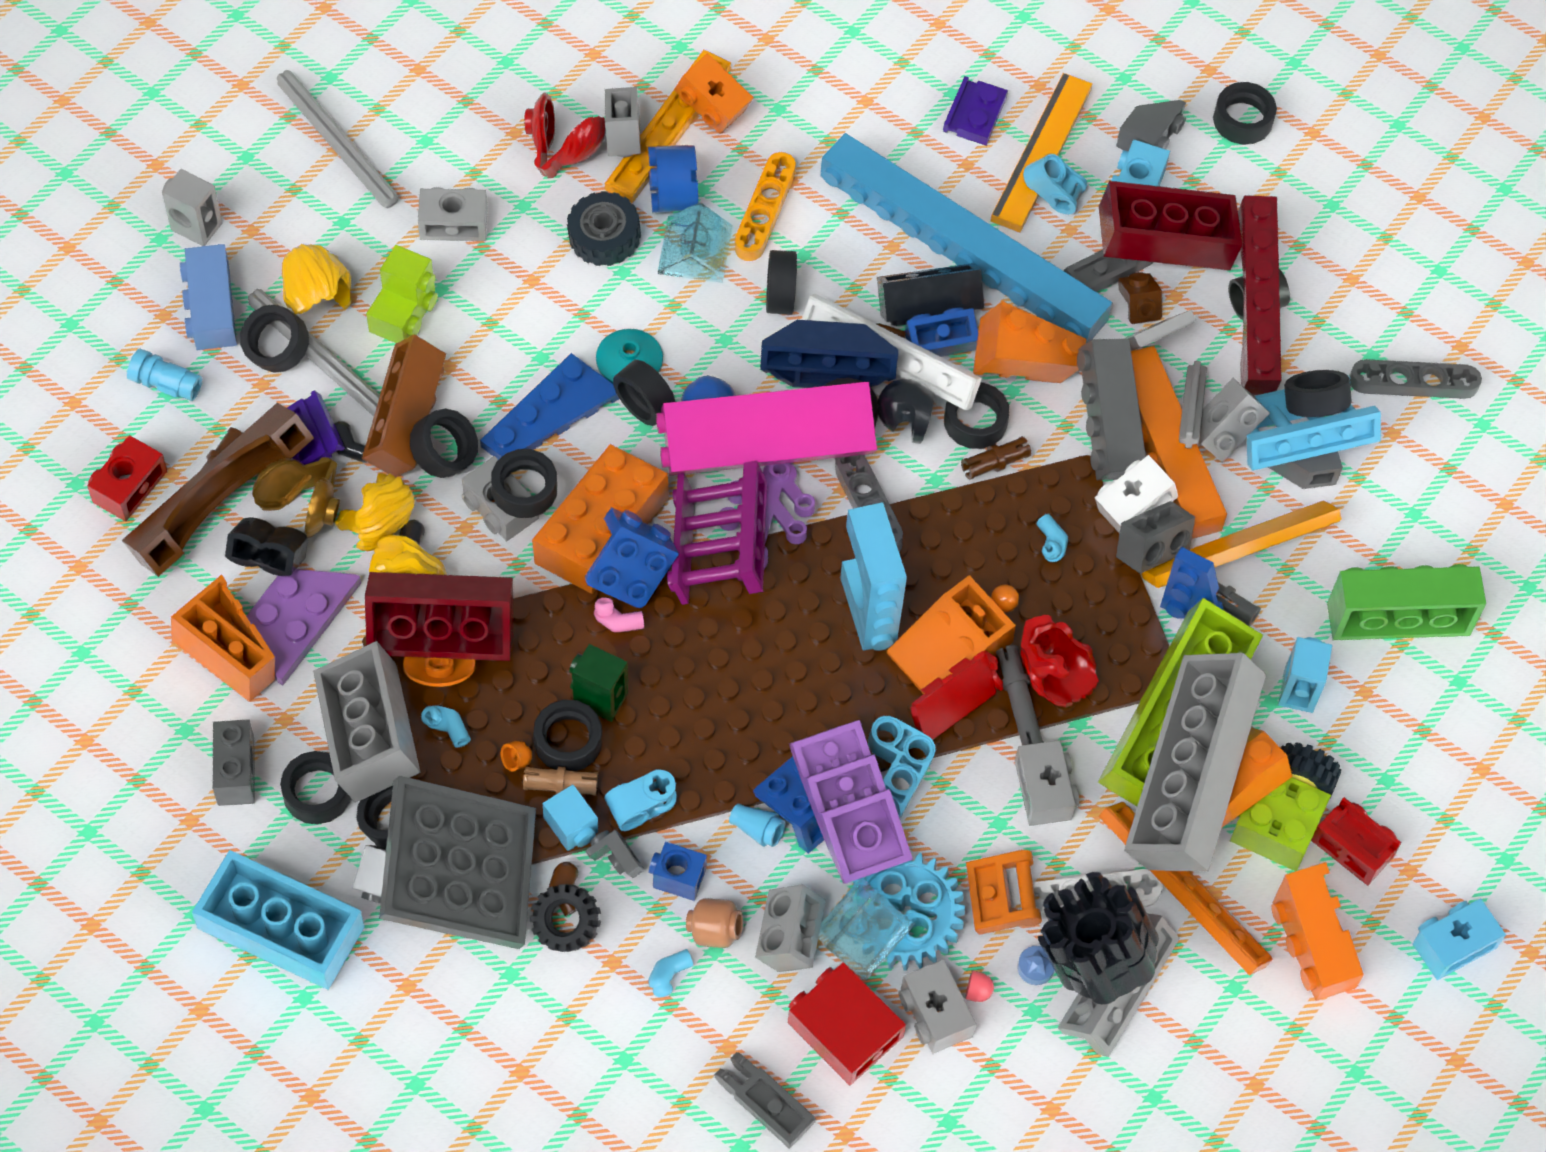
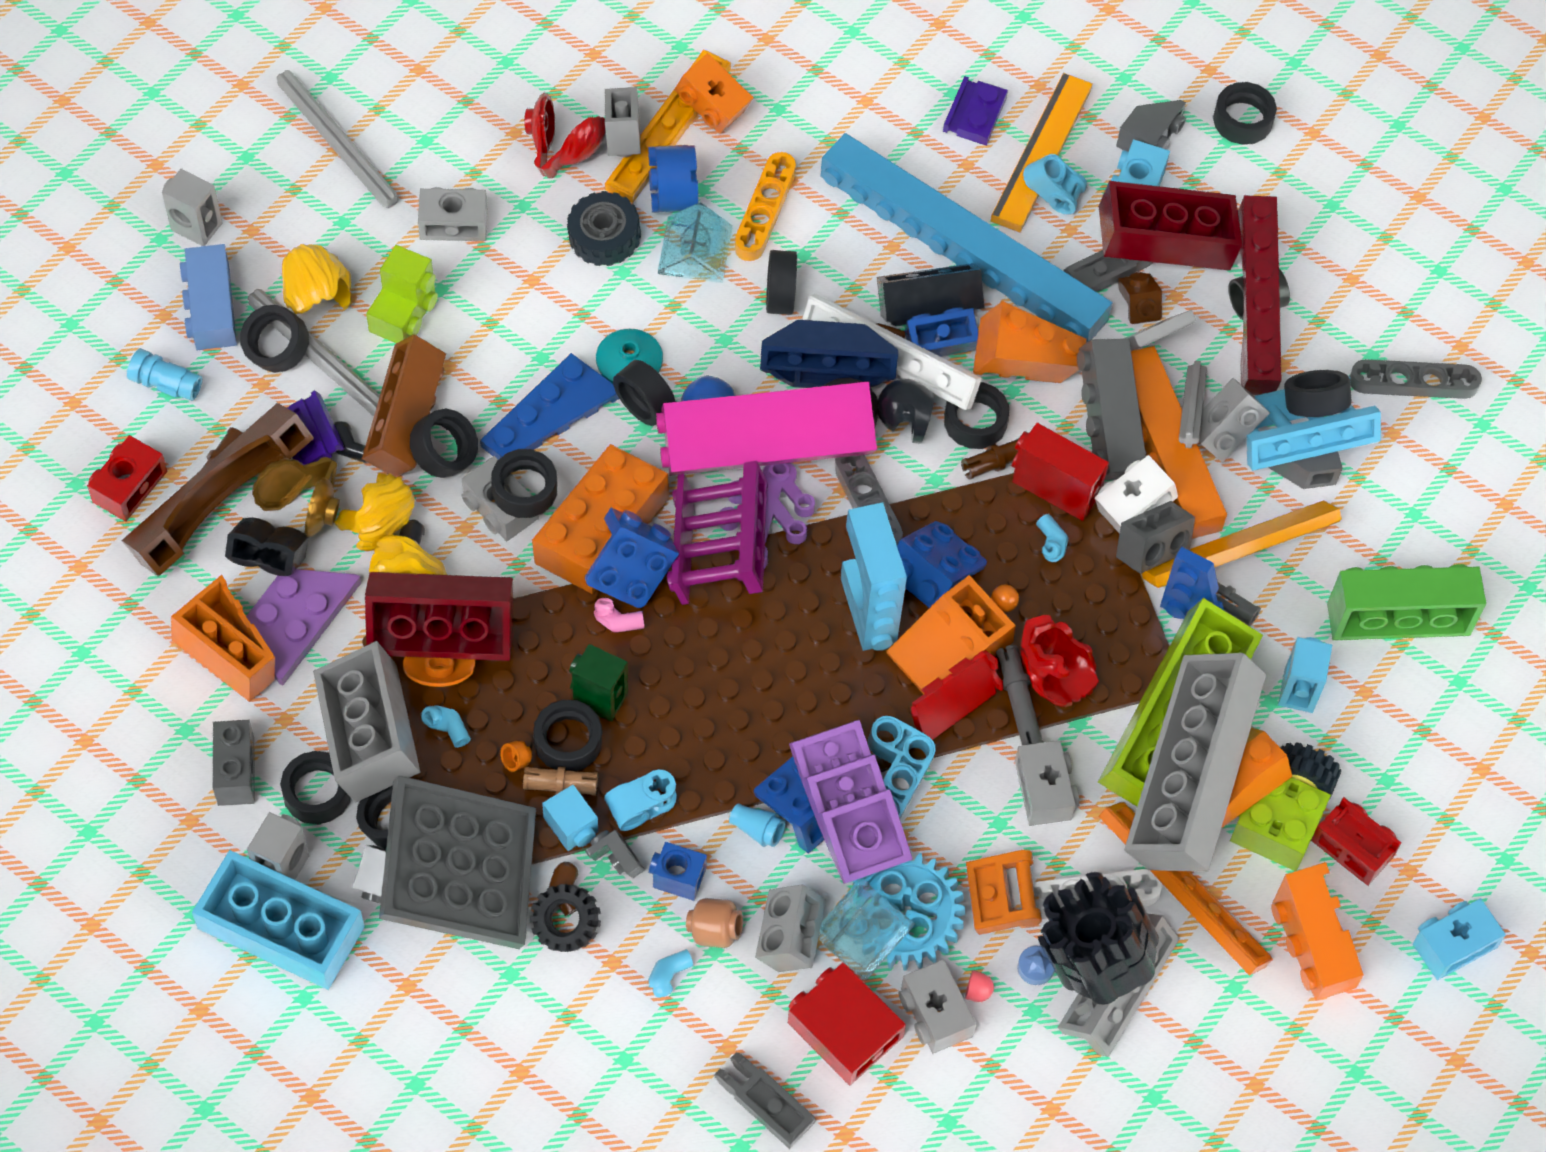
(280, 845): none -> light grey brick
(937, 561): none -> blue bracket
(1058, 470): none -> red brick

